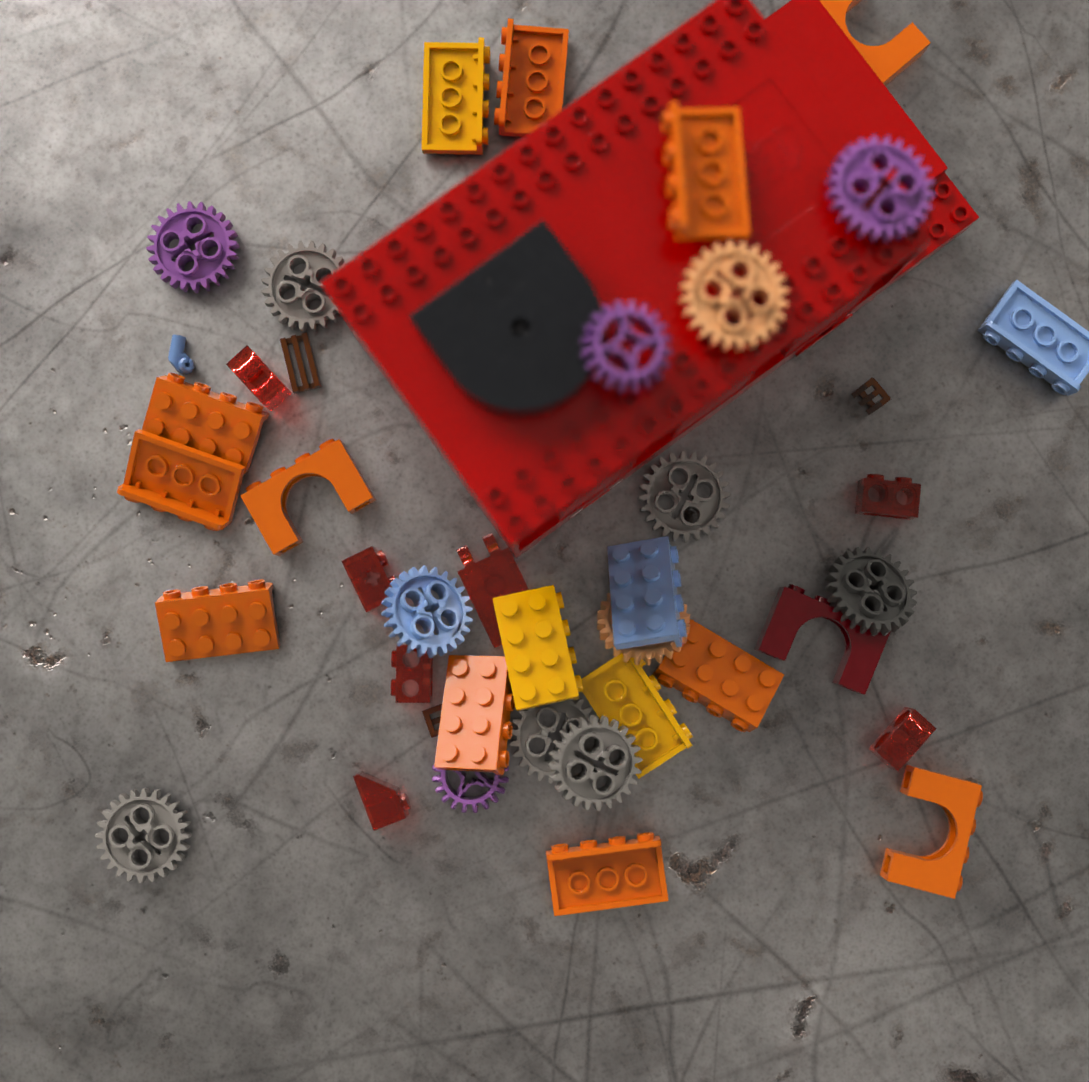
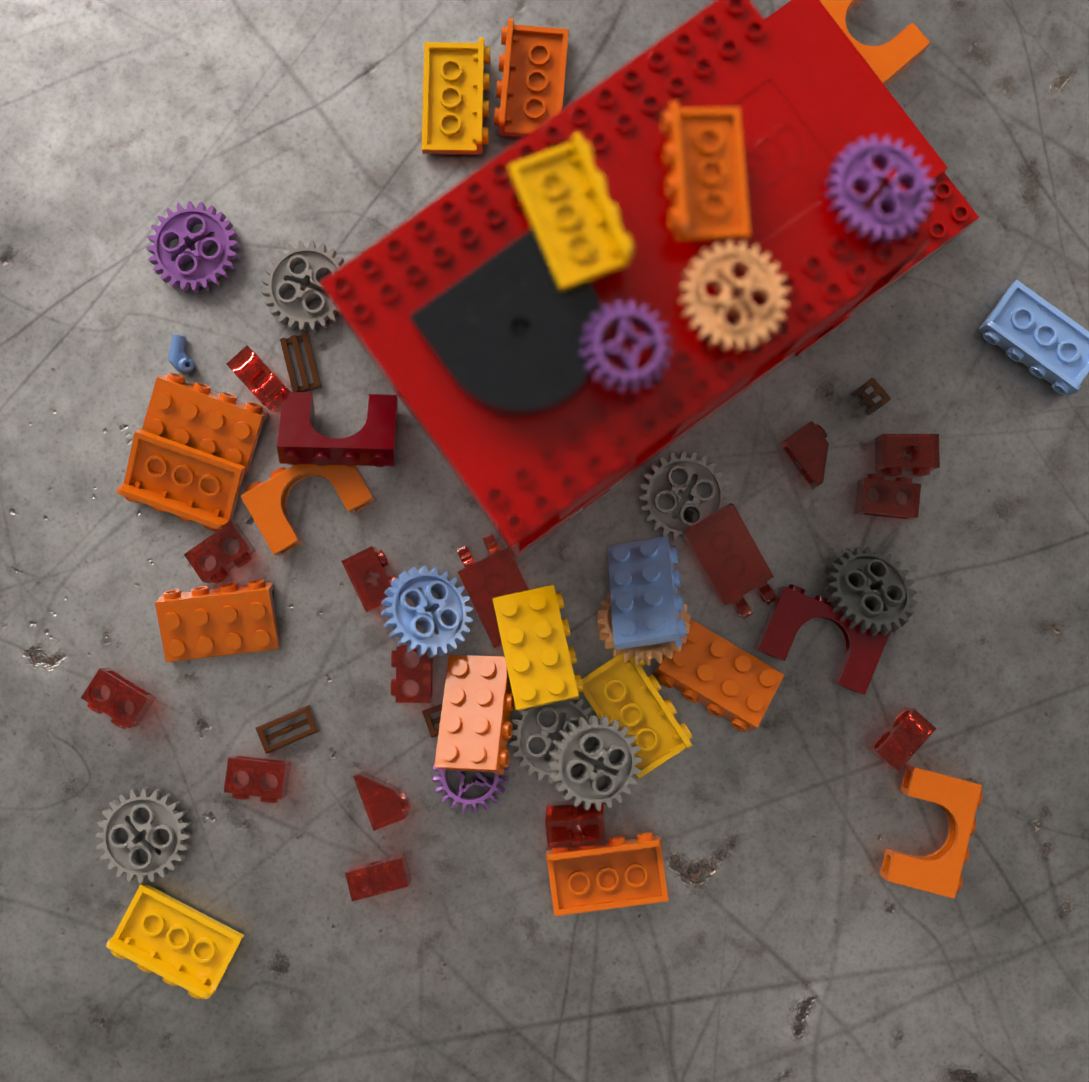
(120, 691): none -> clear red brick
(175, 942): none -> yellow bracket
(217, 546): none -> clear red brick
(257, 771): none -> clear red brick
(310, 719): none -> reddish brown tile
(368, 447): none -> dark red arch
(378, 876): none -> clear red brick
(571, 213): none -> yellow bracket
(575, 826): none -> clear red brick
(730, 558): none -> clear red tile
(808, 452): none -> clear red slope
(922, 447): none -> clear red brick

